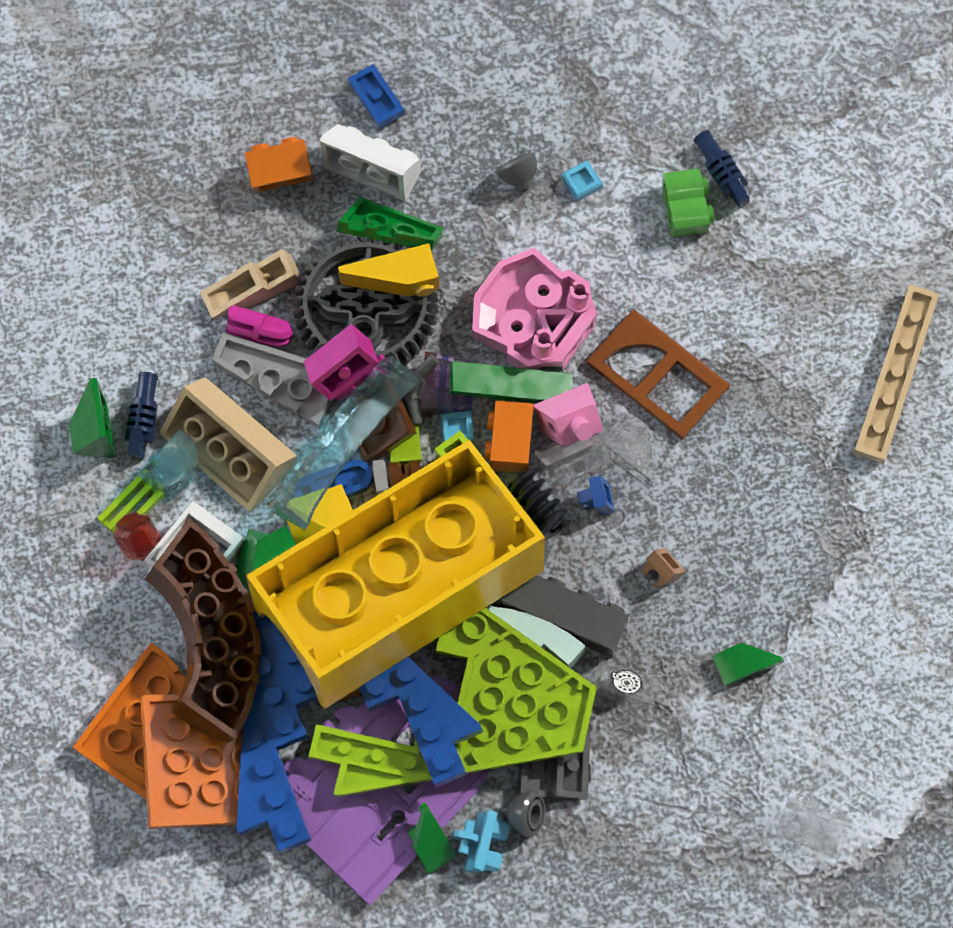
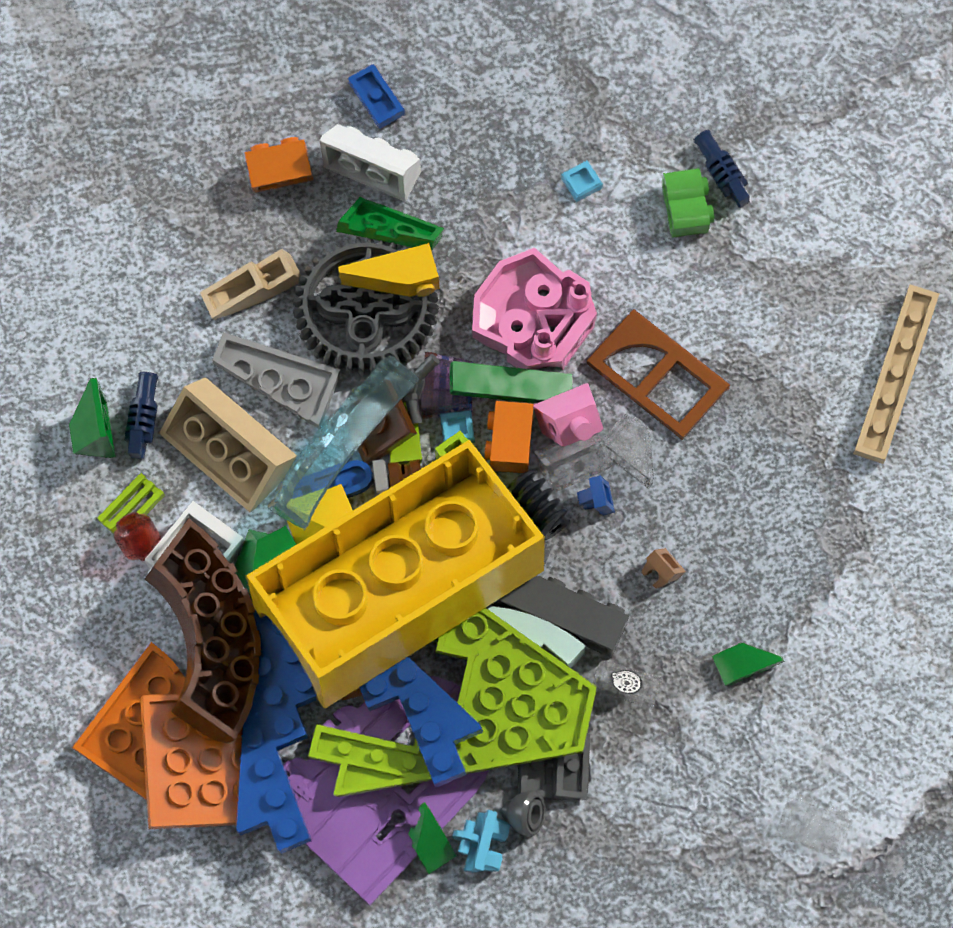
(172, 464): clear light blue cylinder -> none
(258, 327): dark pink arm -> none
(342, 363): dark pink brick -> none
(519, 171): dark grey brick -> none

